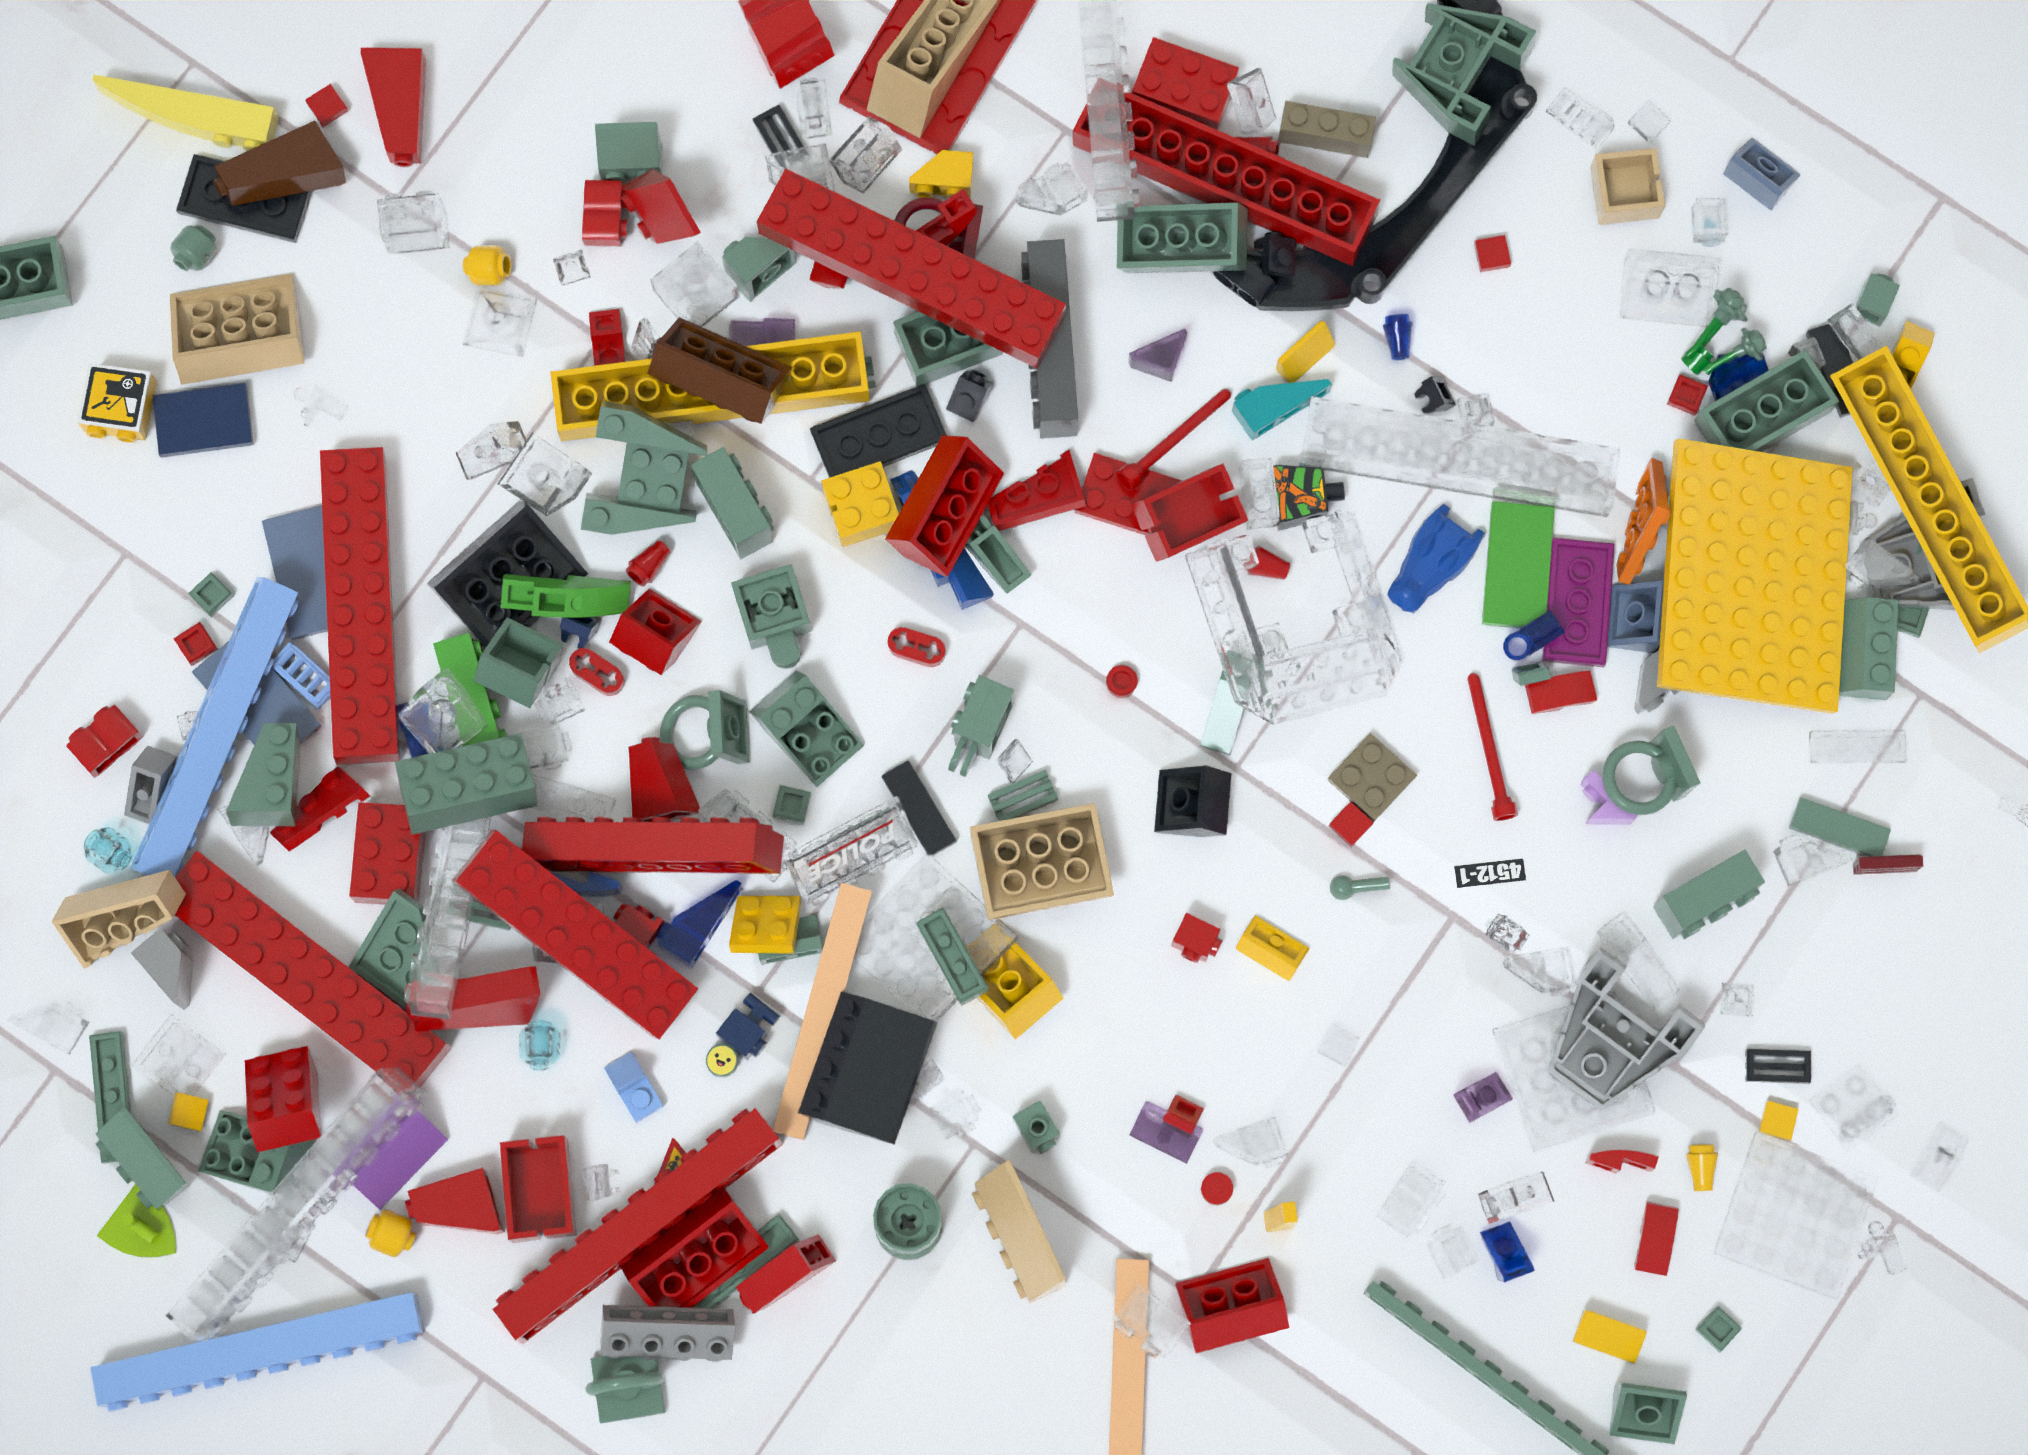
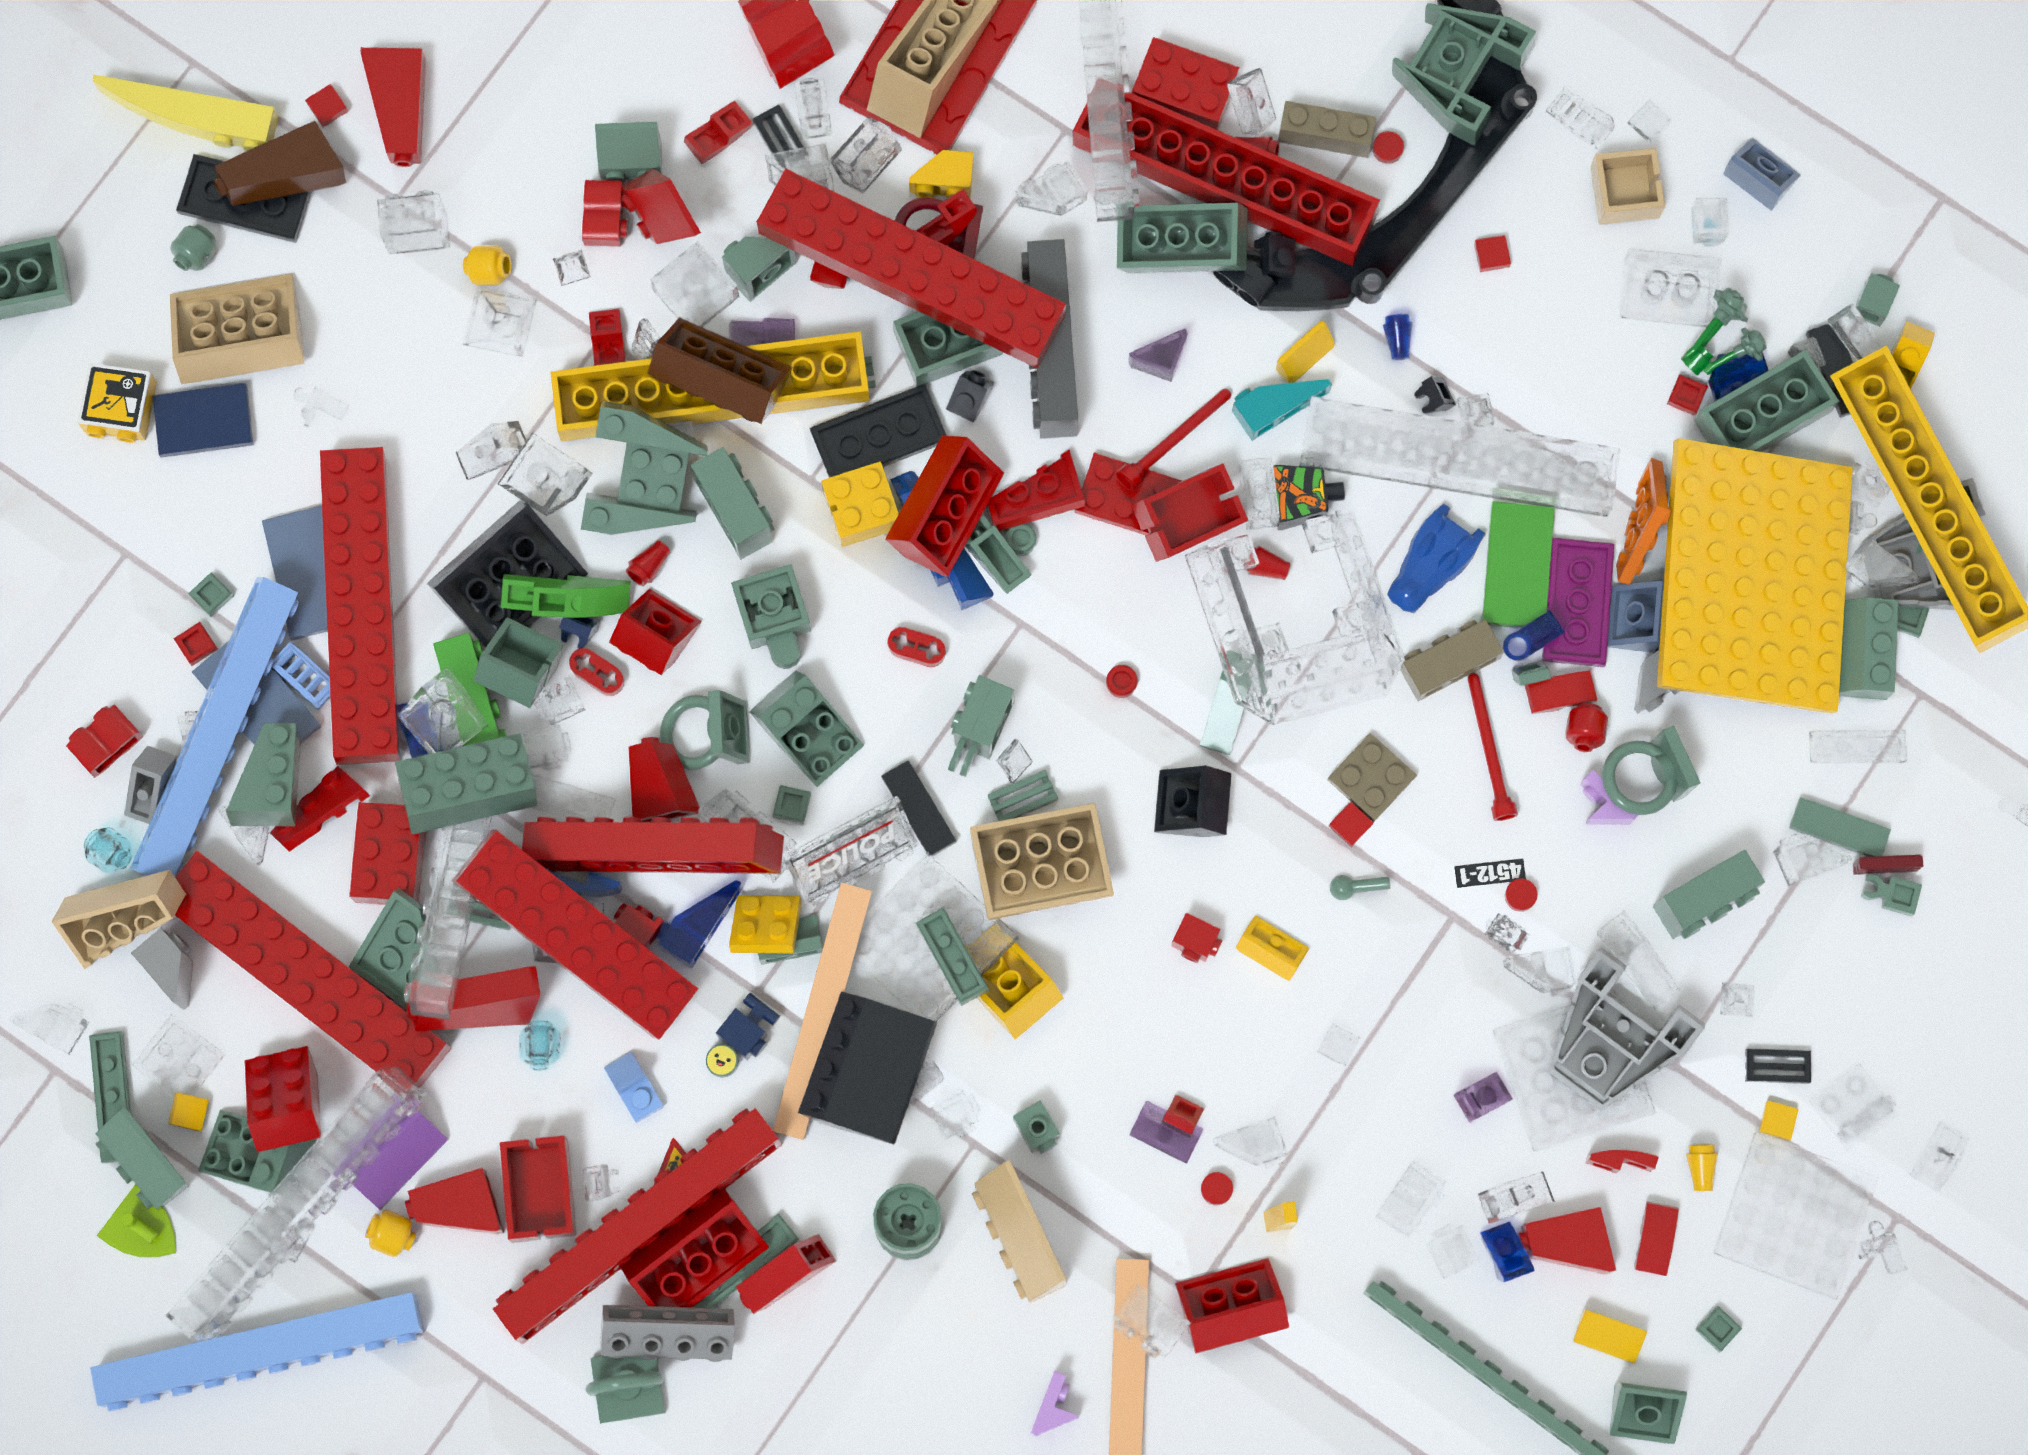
(718, 133): none -> red slope
(1021, 539): none -> sand green tile
(1049, 1416): none -> lavender slope
(1388, 147): none -> red tile
(1451, 659): none -> dark tan brick
(1520, 895): none -> red tile
(1571, 1241): none -> red slope
(1586, 727): none -> red head
(1897, 895): none -> sand green plate

